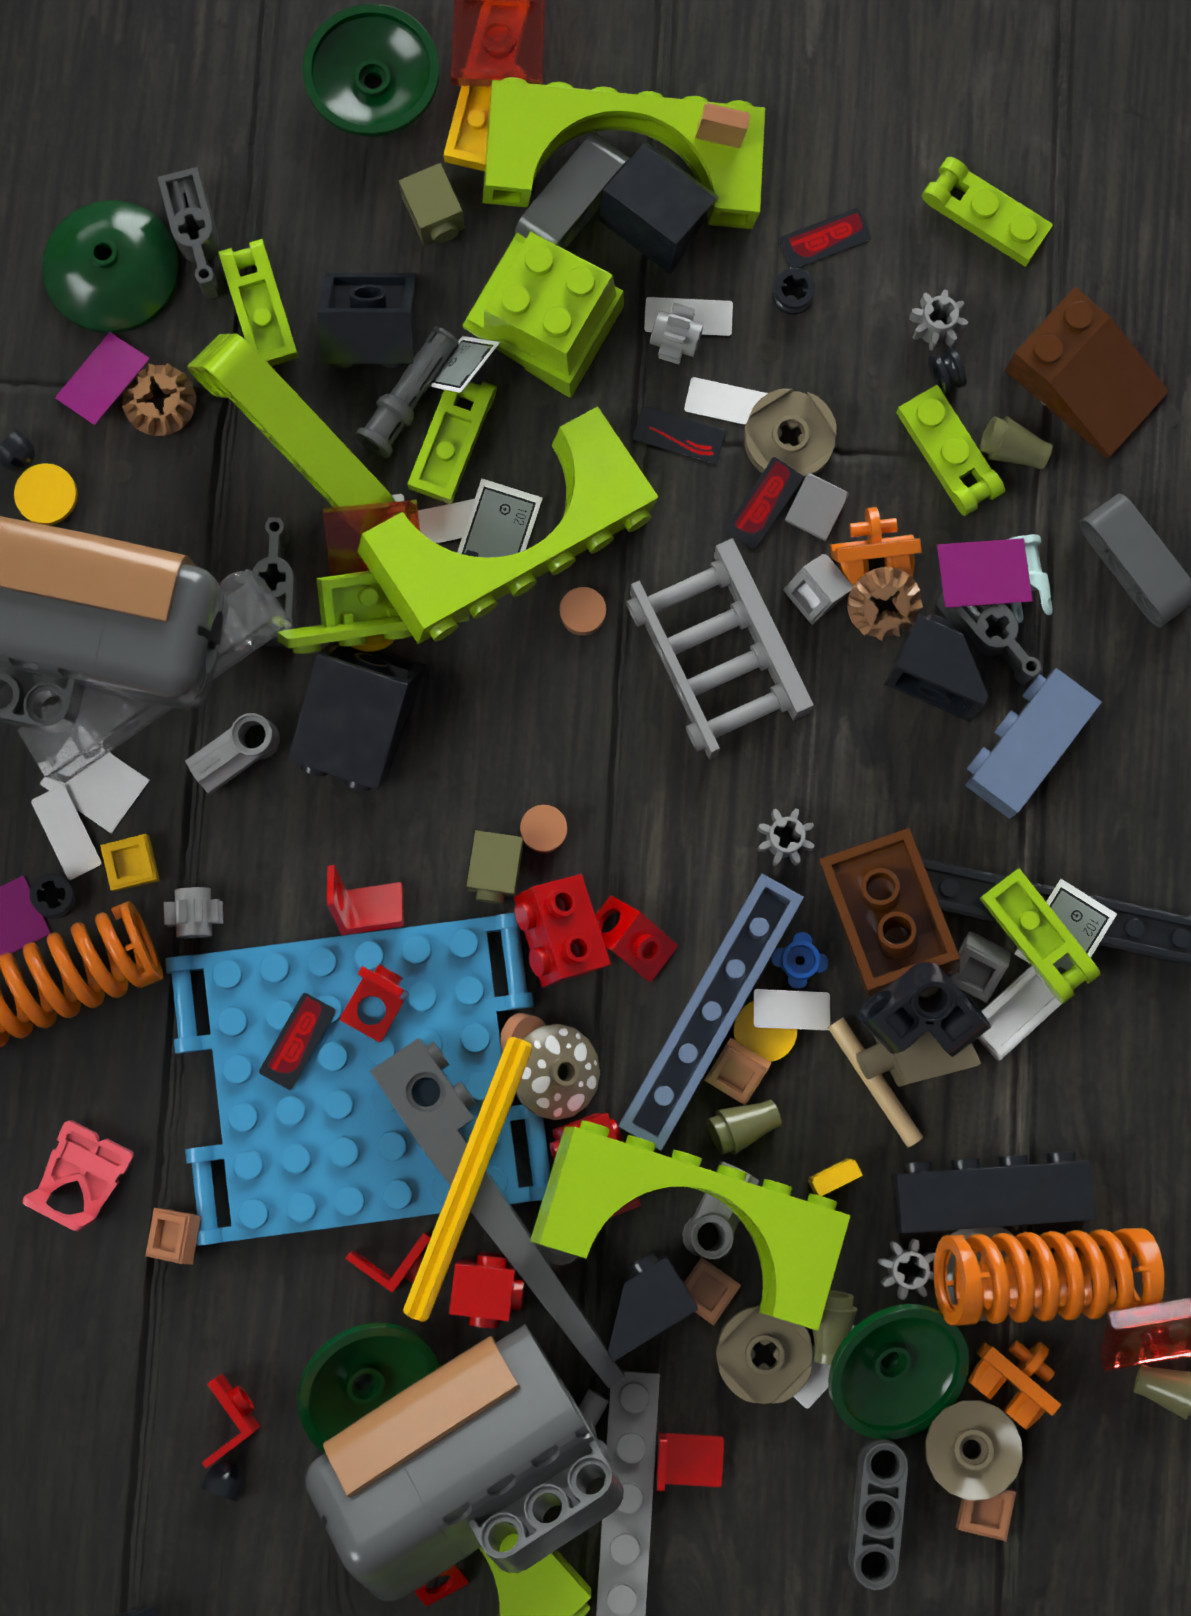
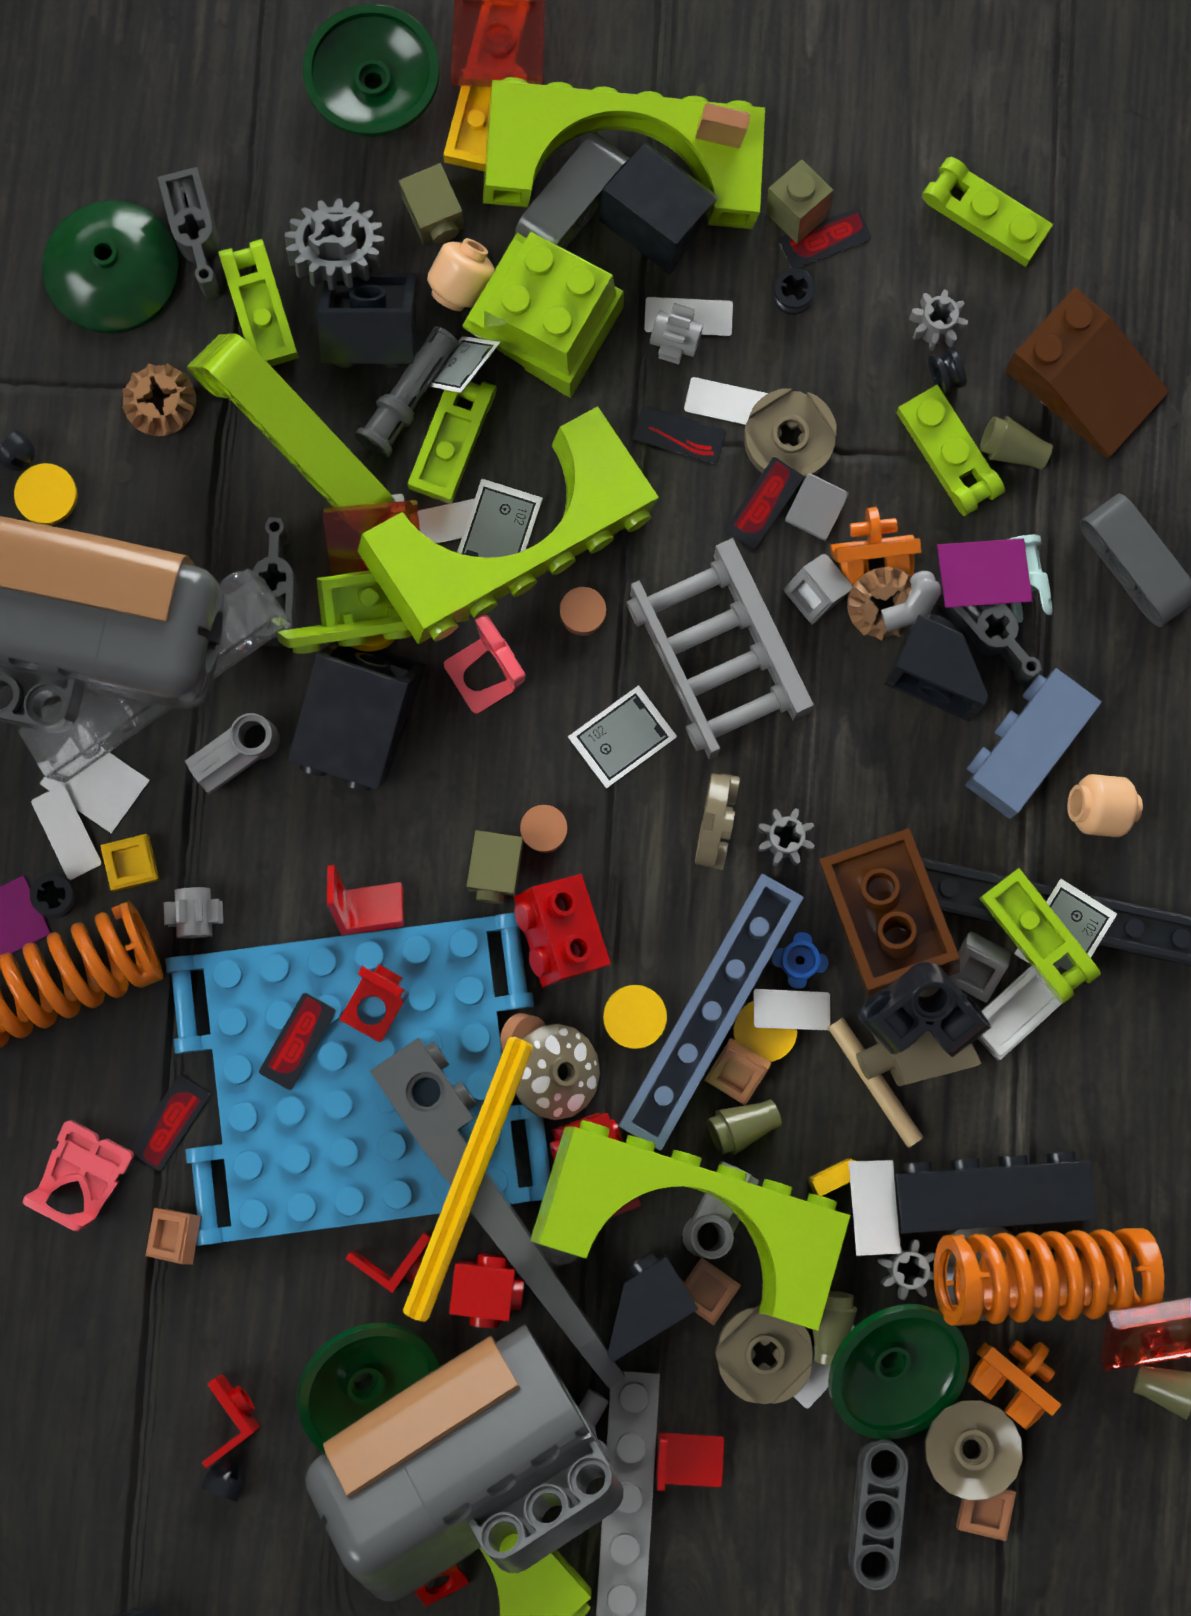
(102, 378): magenta sticker -> none
(169, 1123): none -> sticker
(335, 244): none -> dark grey gear
(460, 274): none -> light nougat head
(490, 641): none -> coral piece
(622, 736): none -> sticker
(635, 939): red bracket -> none
(635, 1016): none -> yellow piece
(717, 821): none -> dark tan plate
(799, 201): none -> olive brick
(874, 1207): none -> white sticker
(920, 602): none -> light grey arm
(1104, 805): none -> light nougat head

